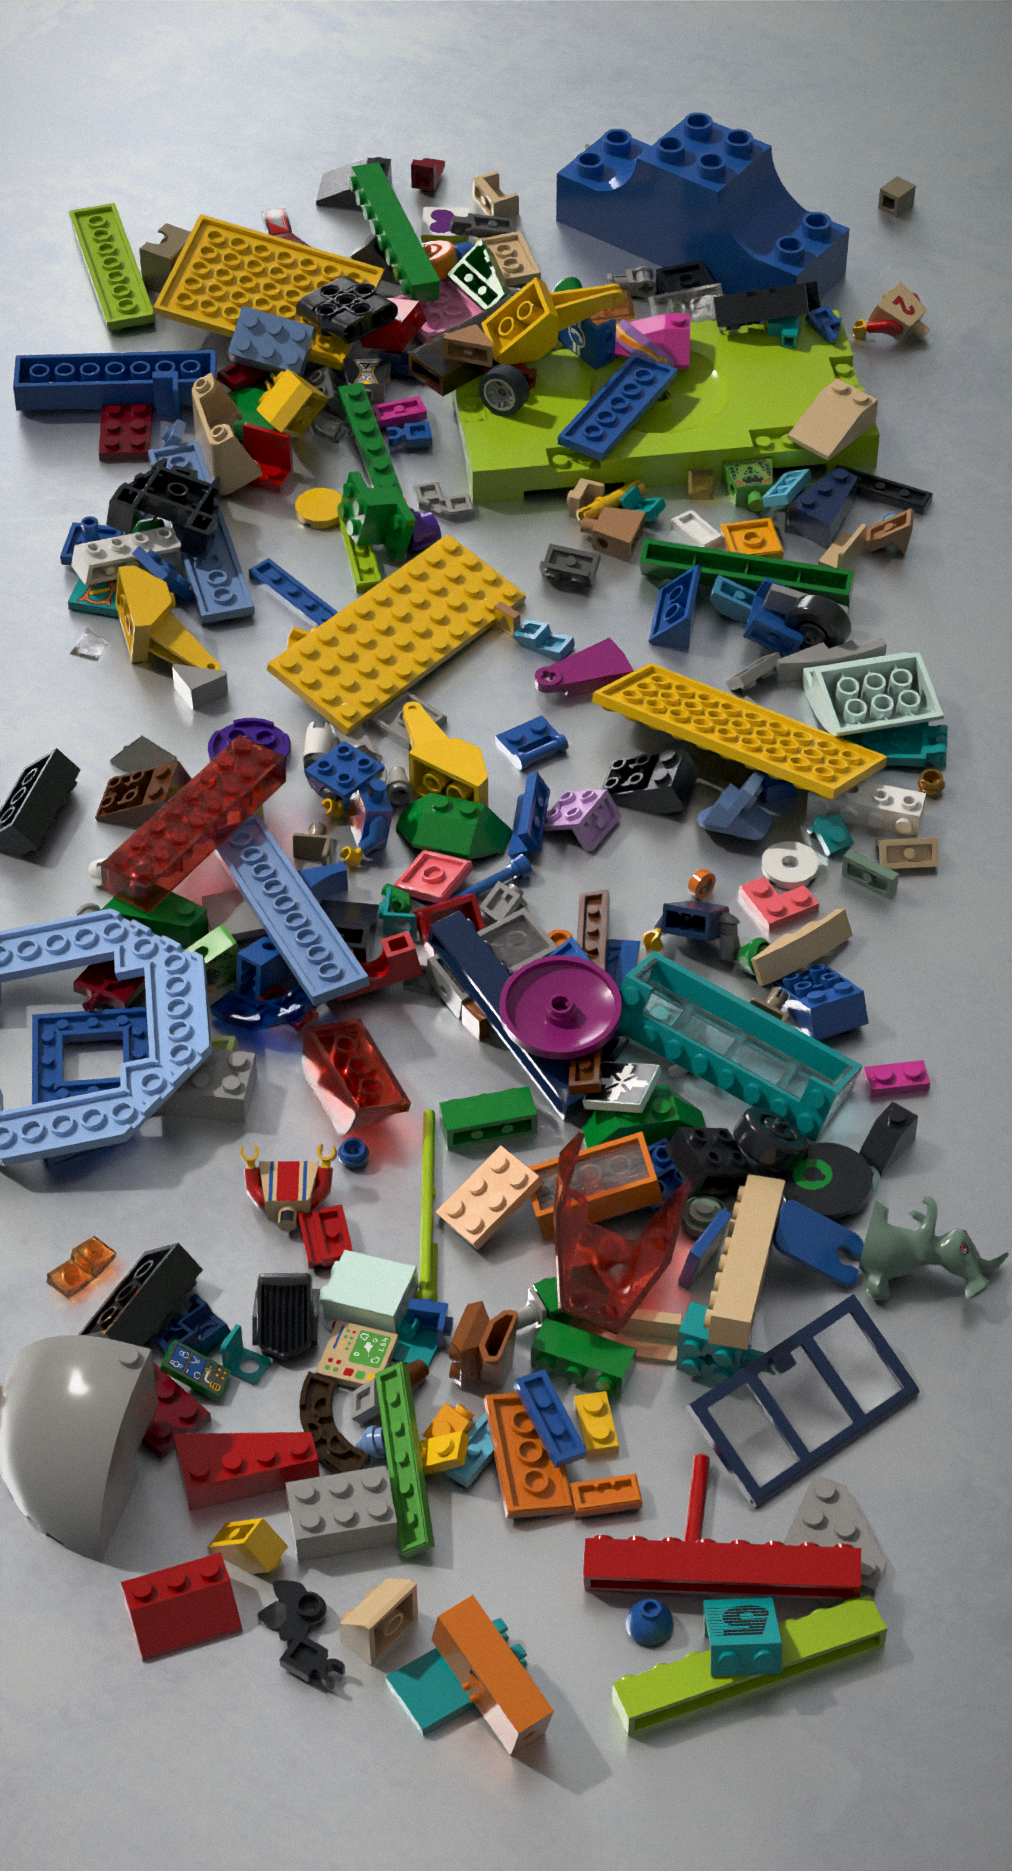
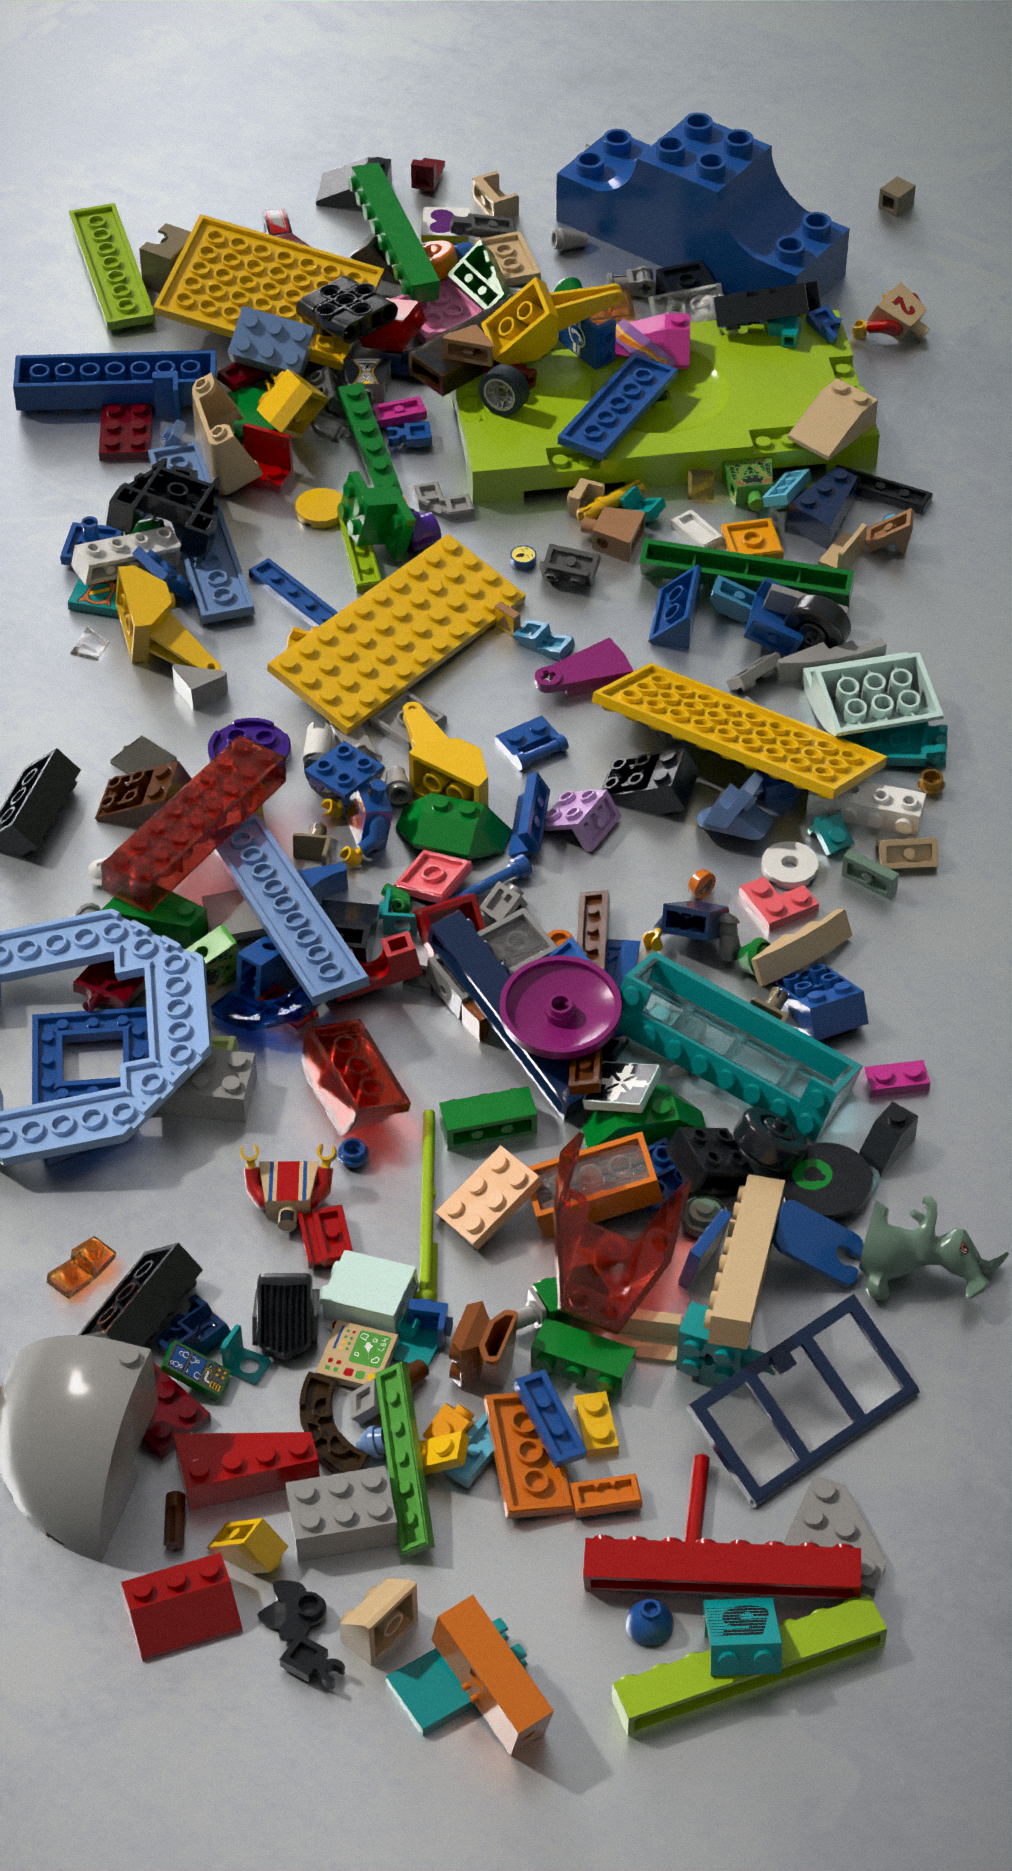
(174, 1520): none -> reddish brown piece
(523, 557): none -> tile
(567, 239): none -> light grey cone

